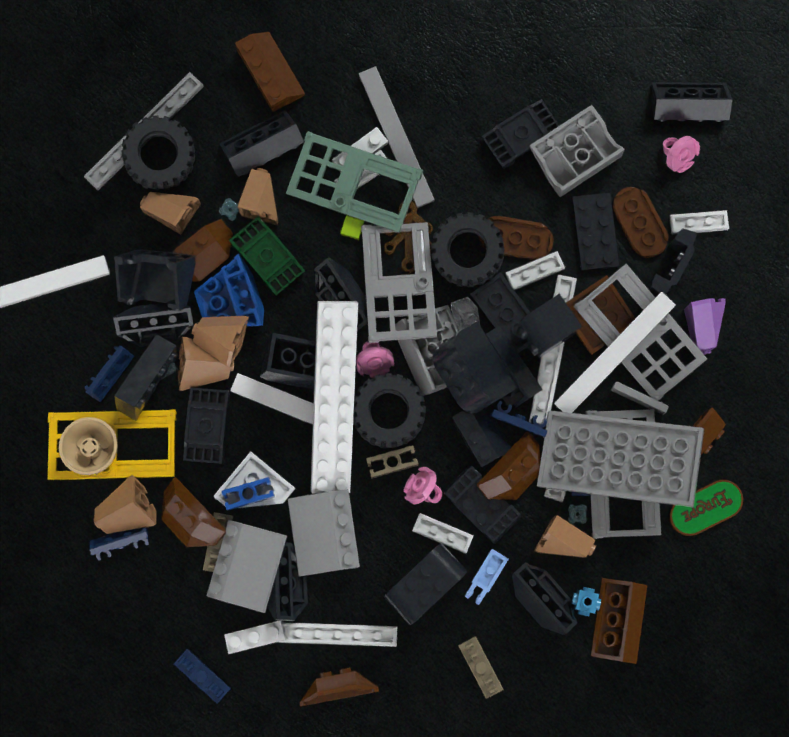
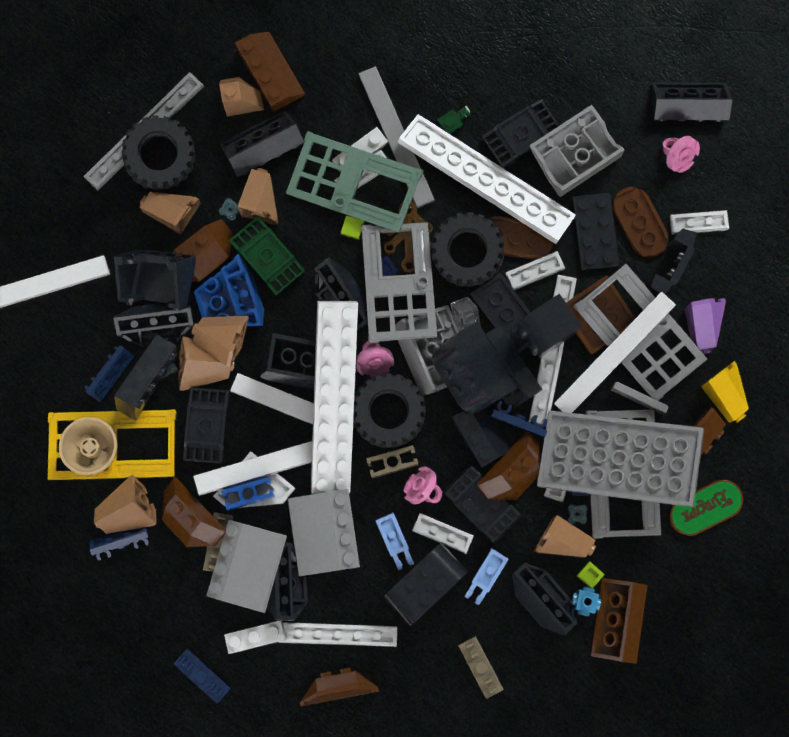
(240, 97): none -> medium nougat slope
(253, 468): none -> white tile
(388, 268): none -> clear blue plate
(394, 539): none -> light blue hinge
(452, 121): none -> dark green plate
(486, 178): none -> white plate
(590, 575): none -> lime tile
(728, 393): none -> yellow slope

